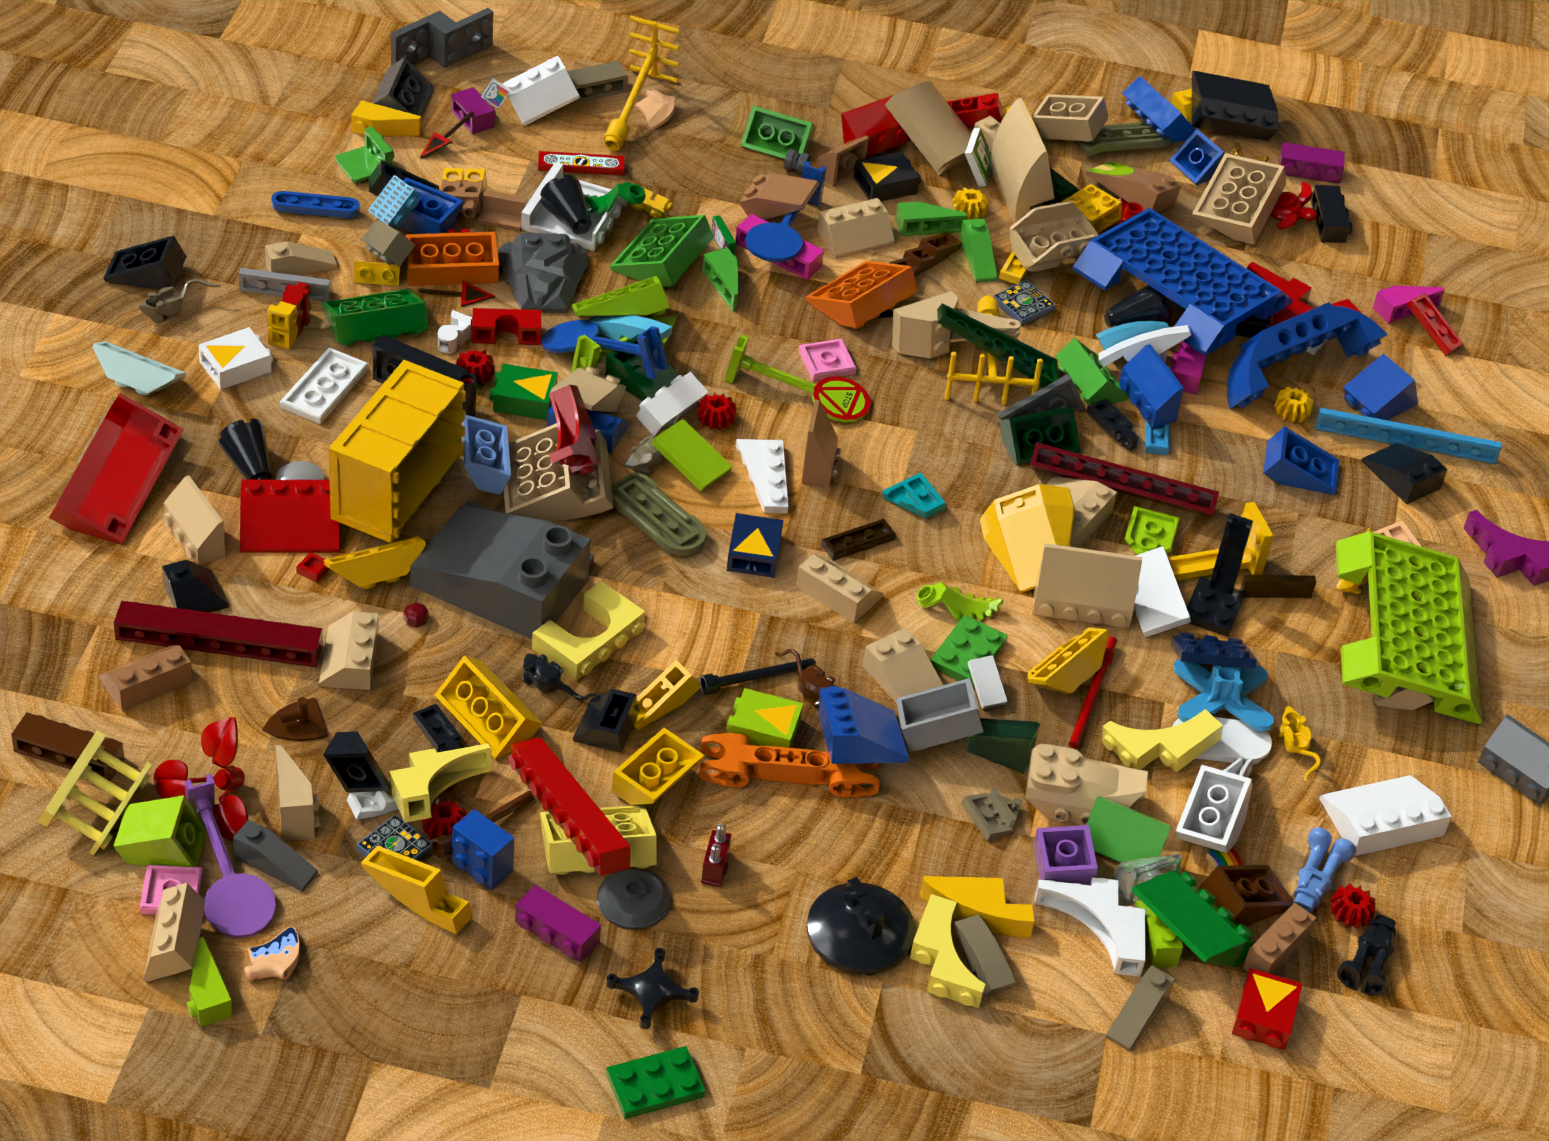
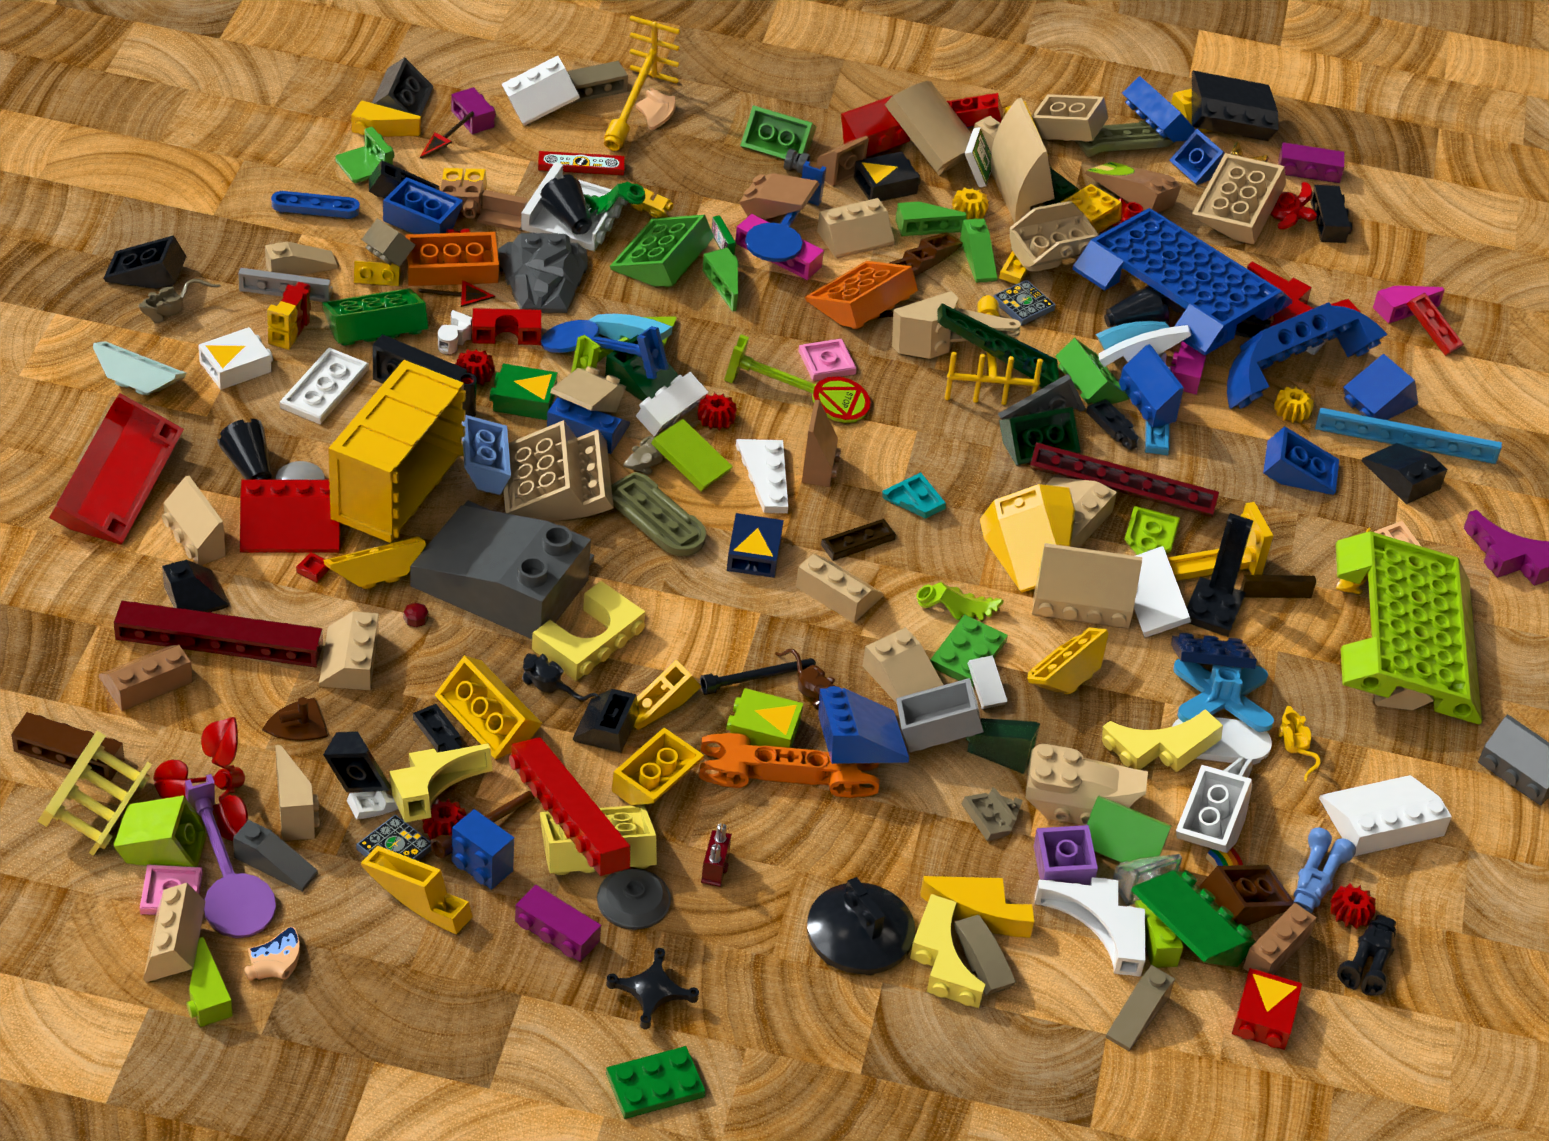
(395, 203): medium azure brick -> none
(443, 38): dark grey bracket -> none
(495, 93): tile -> none
(574, 432): red arch -> none
(635, 299): lime slope -> none
(1092, 693): red bar -> none

